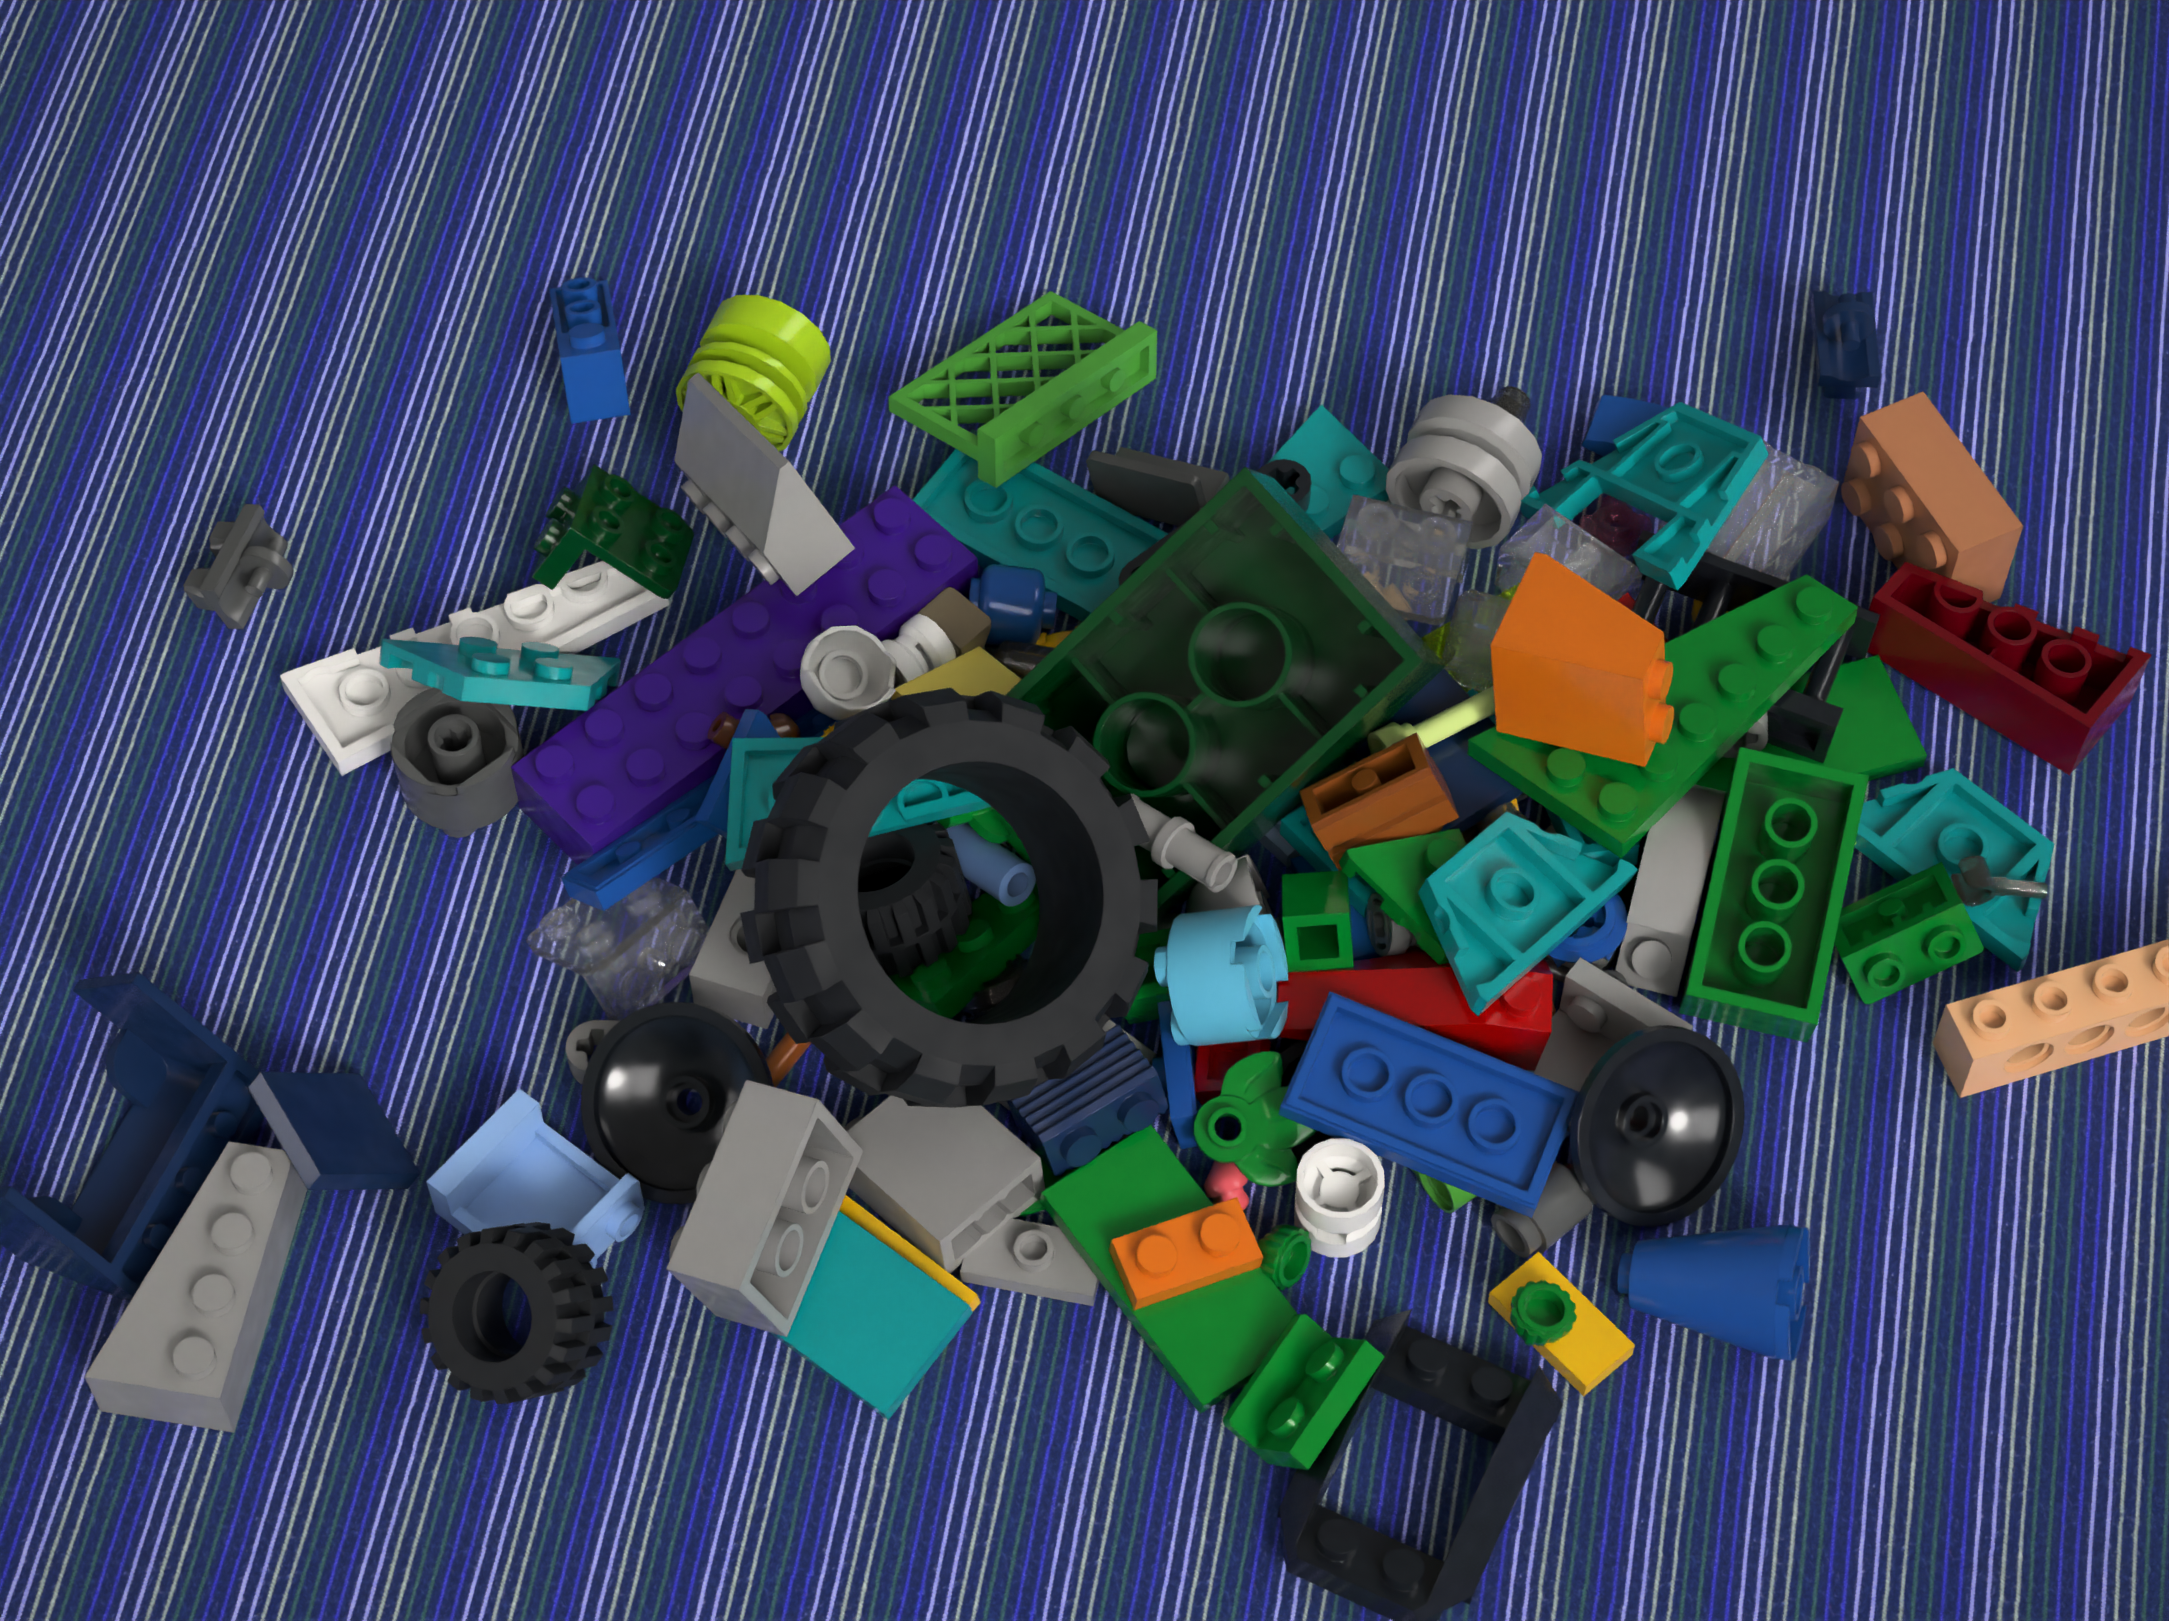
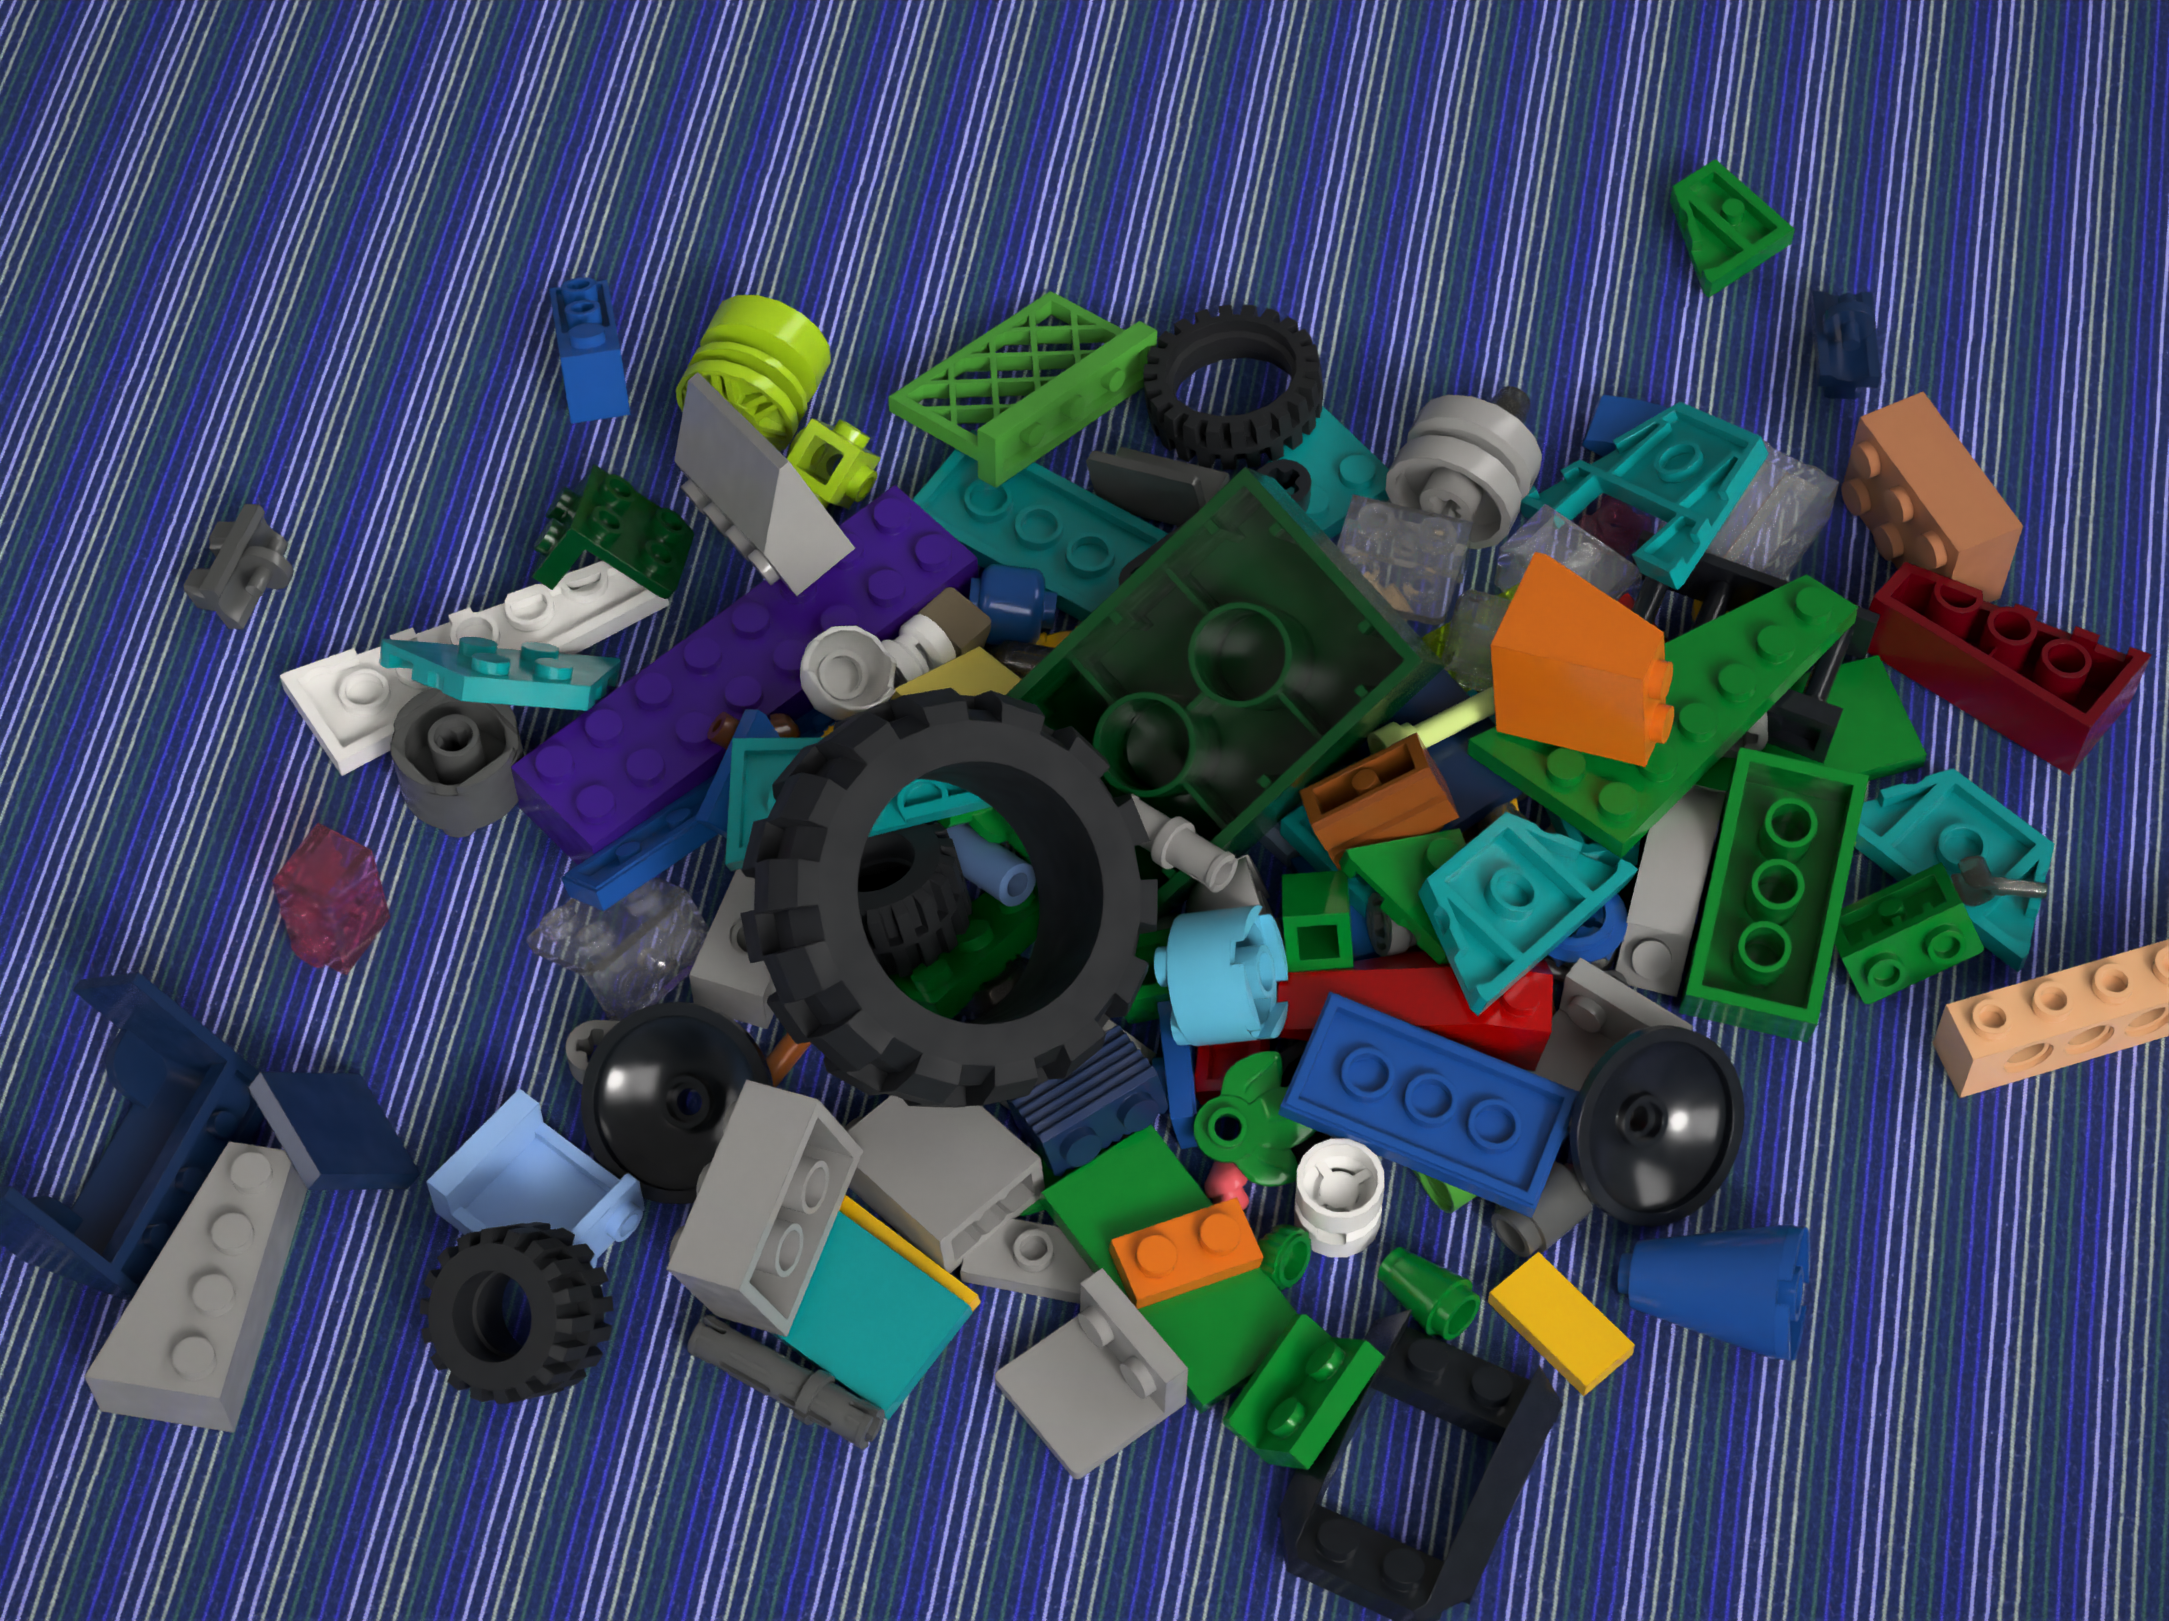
(331, 899): none -> clear pink brick
(806, 1393): none -> dark grey pin
(816, 451): none -> lime brick
(1096, 1379): none -> light grey bracket
(1233, 338): none -> black tyre
(1438, 1297): none -> green cone
(1542, 1313): green piece -> none
(1725, 226): none -> green wing

